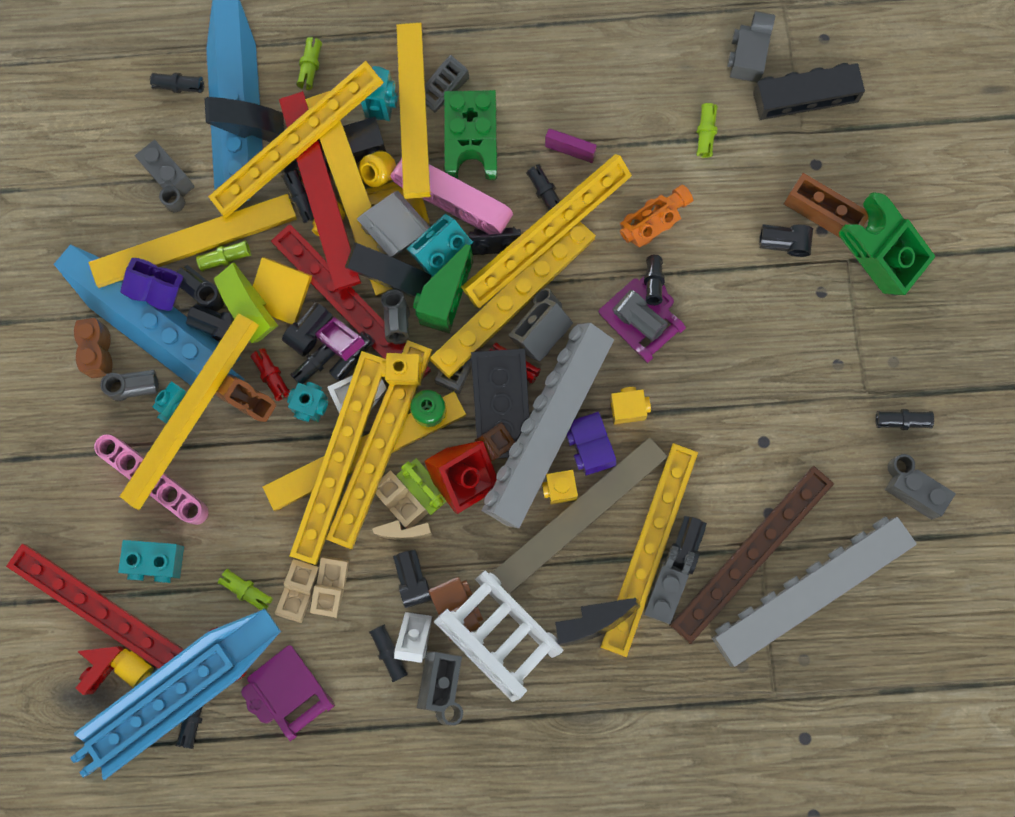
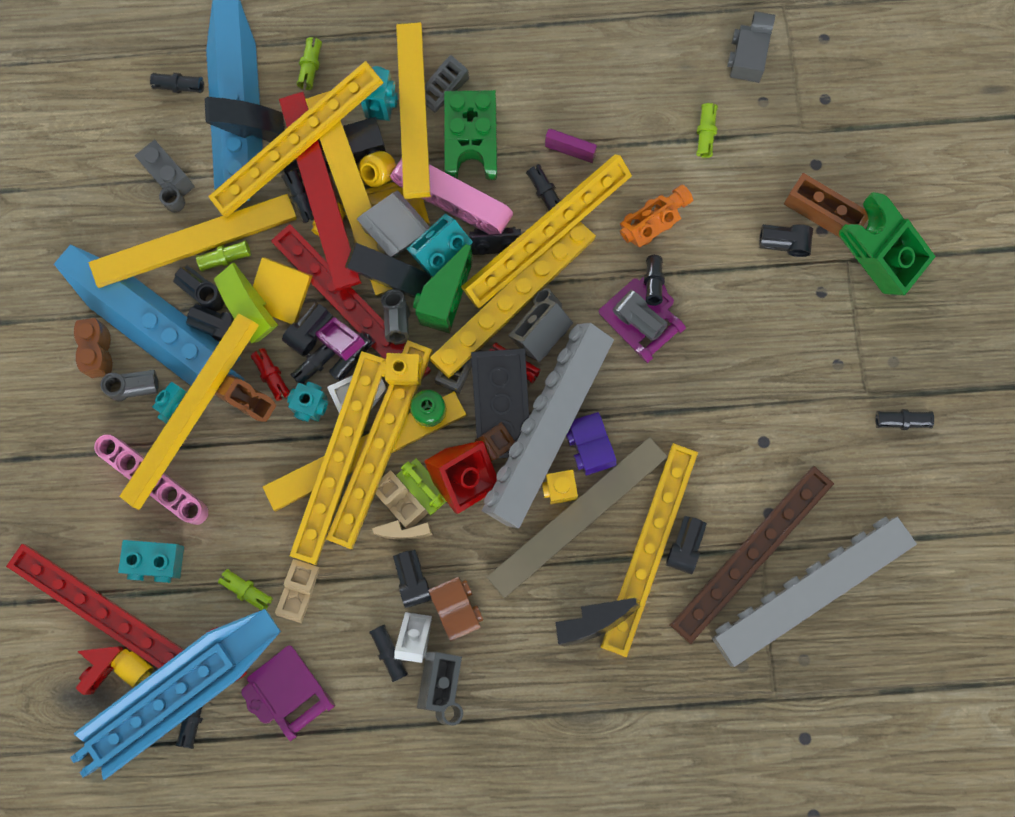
(151, 284): dark purple brick -> none
(329, 586): tan slope -> none
(472, 642): white fence -> none
(629, 406): yellow brick -> none
(668, 587): dark grey hinge -> none
(808, 91): black brick -> none
(918, 488): dark grey hinge -> none

